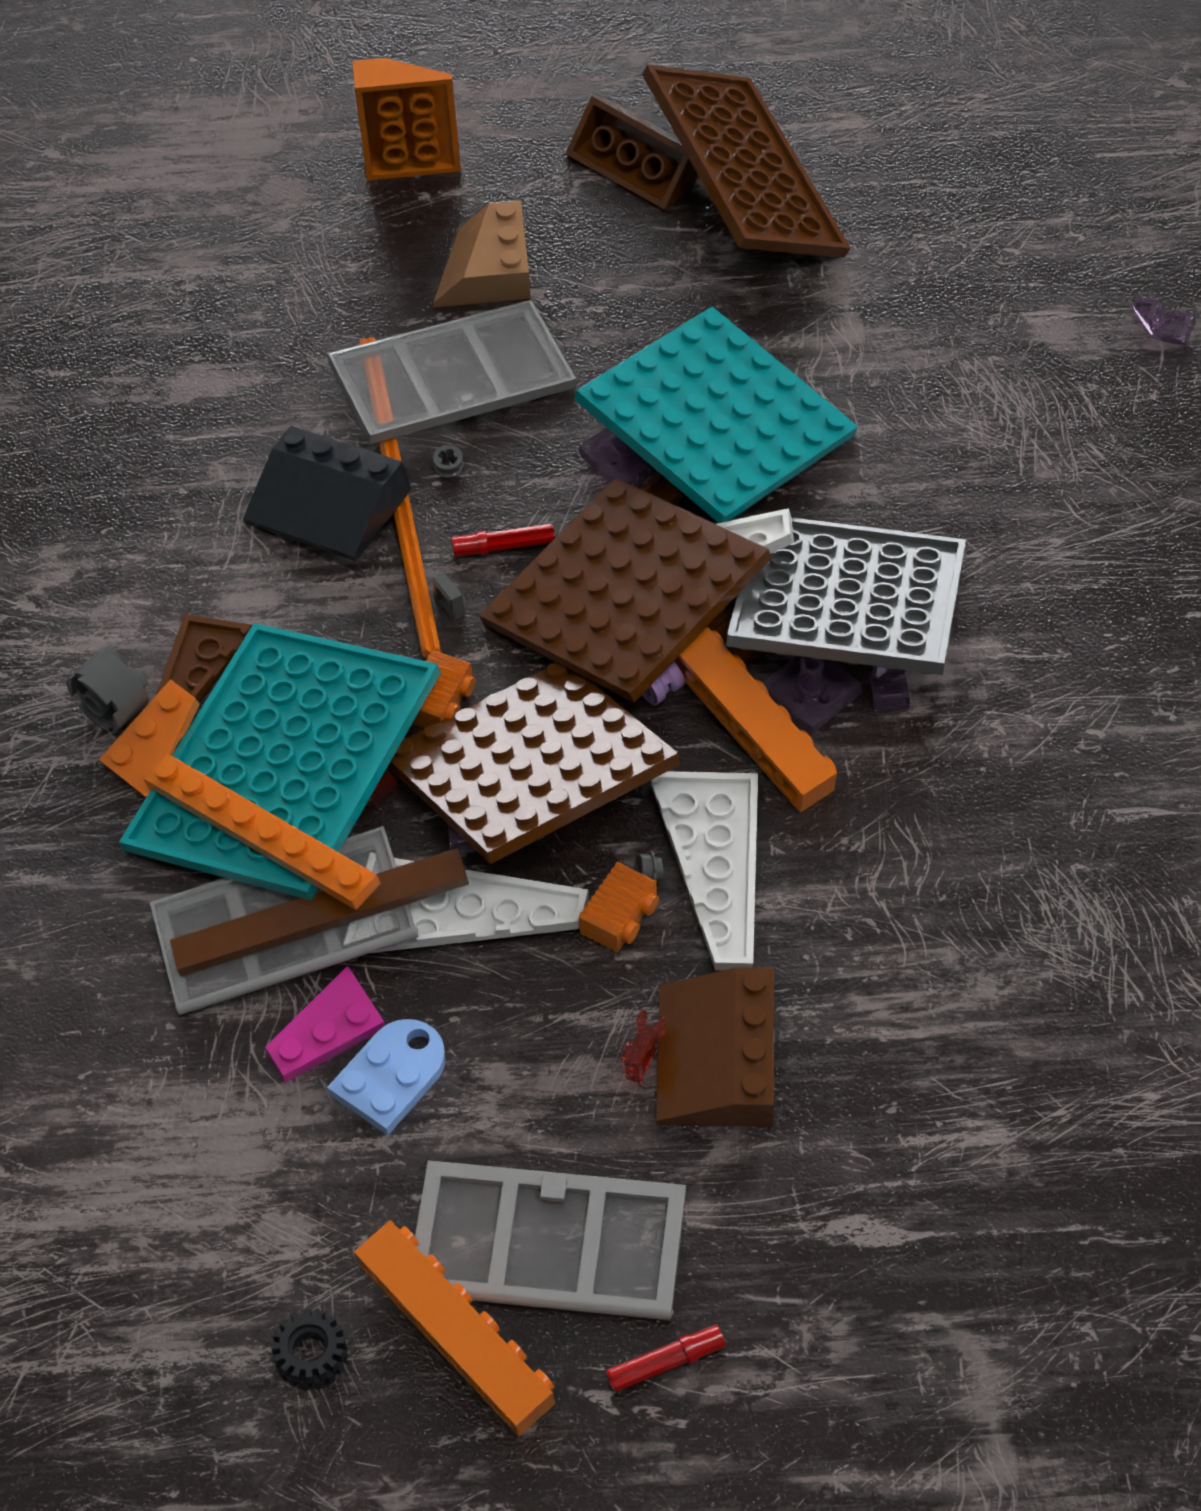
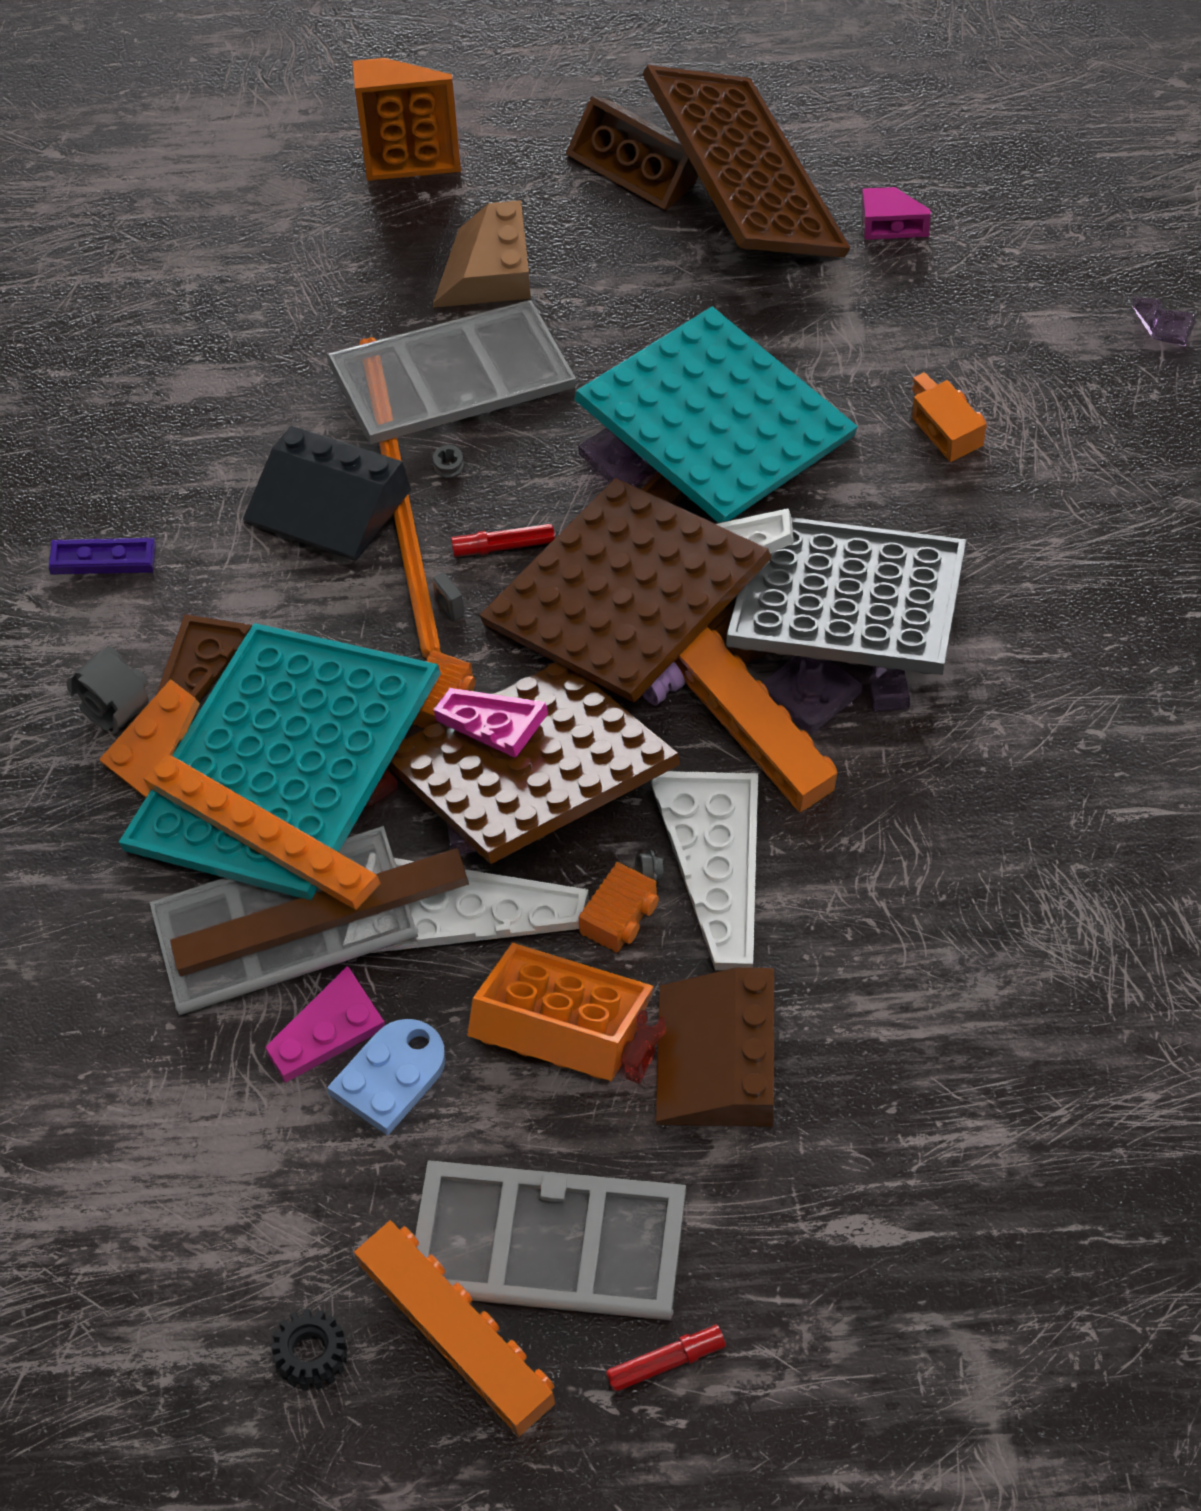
(102, 556): none -> dark purple tile
(492, 719): none -> dark pink wing
(558, 1011): none -> orange slope
(893, 214): none -> dark pink slope
(947, 417): none -> orange hinge

